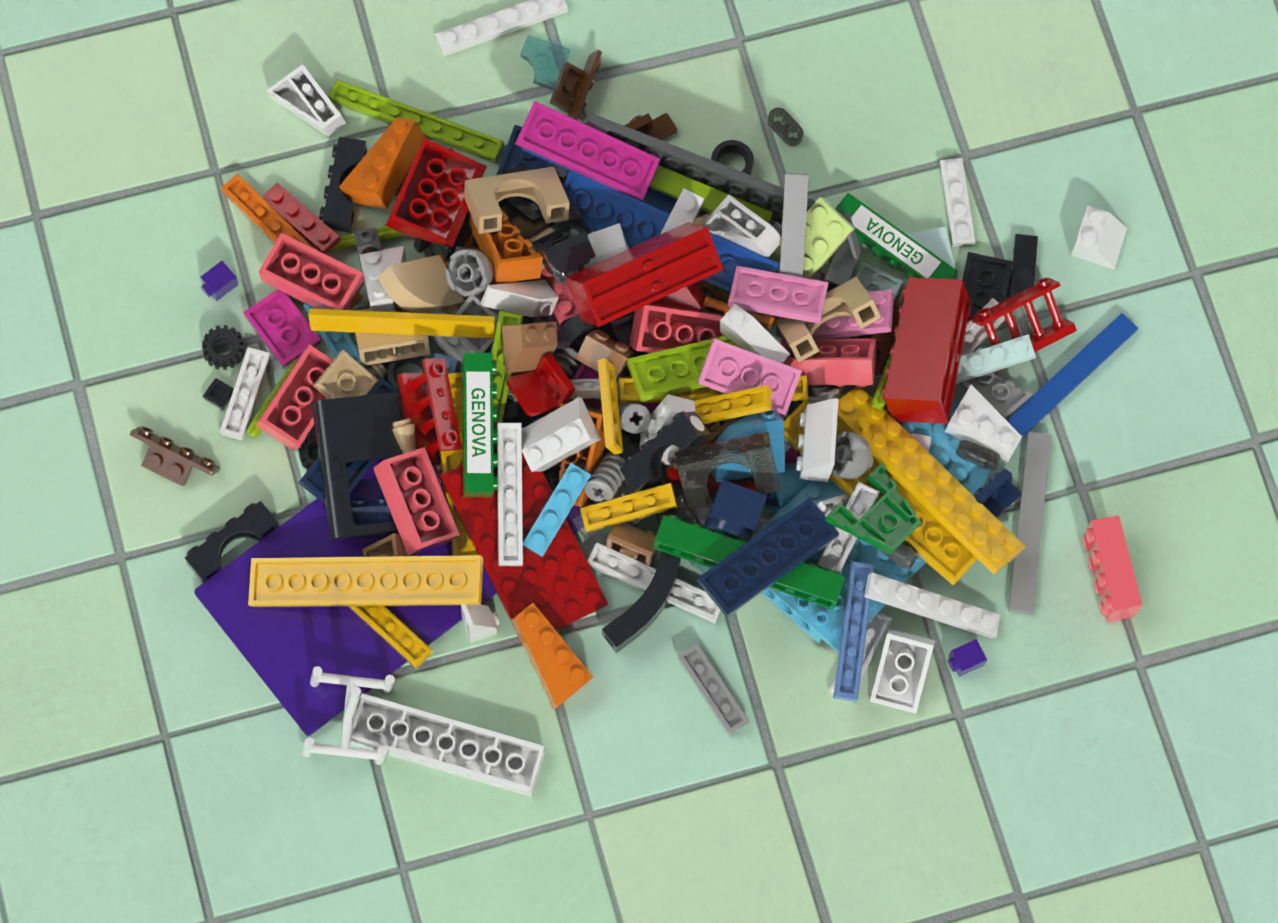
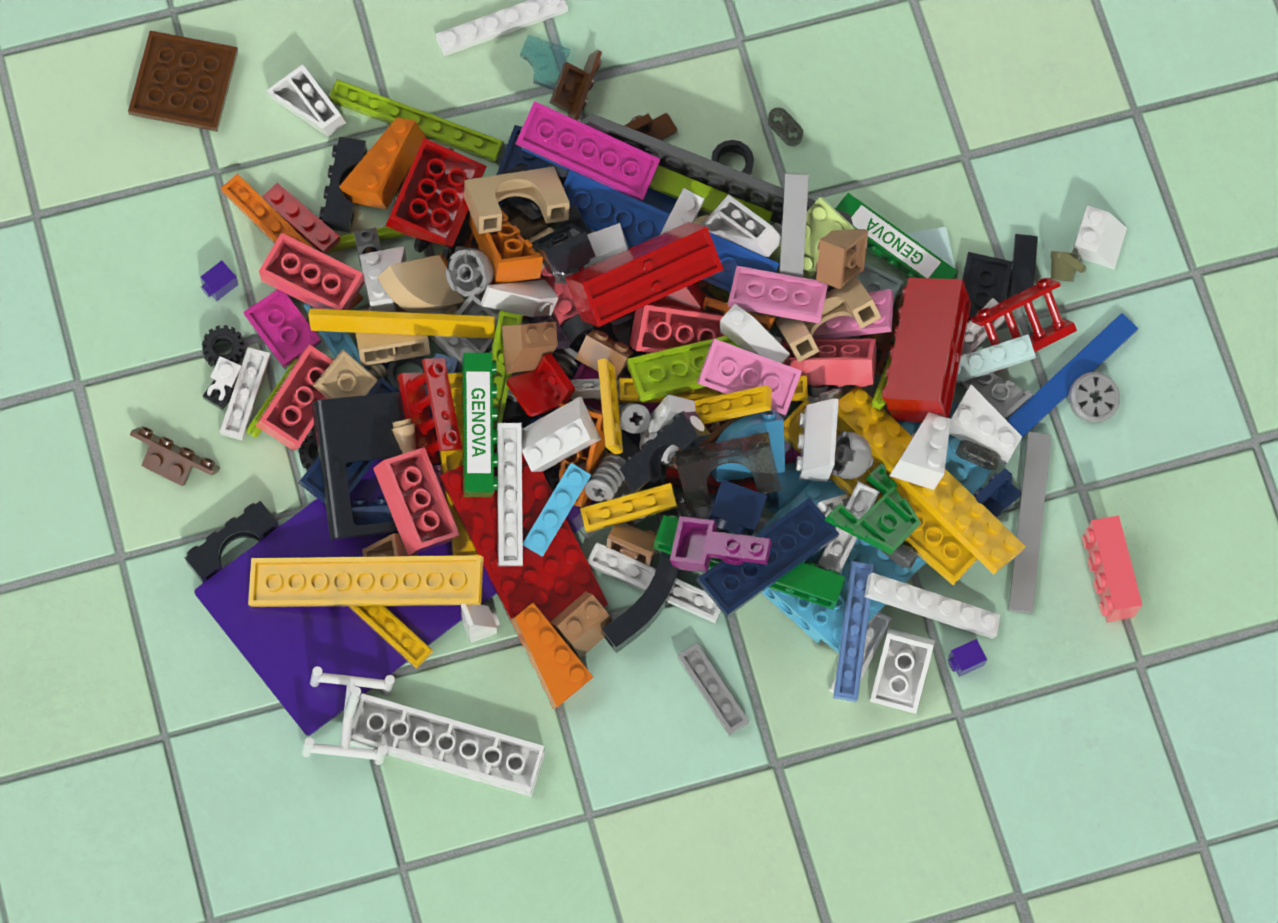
(183, 81): none -> reddish brown plate
(224, 374): none -> white plate
(582, 623): none -> medium nougat slope
(699, 541): none -> magenta plate
(841, 256): none -> medium nougat slope
(926, 453): none -> white wedge
(957, 202): white plate -> none
(1065, 265): none -> olive piece
(1082, 403): none -> light grey wheel

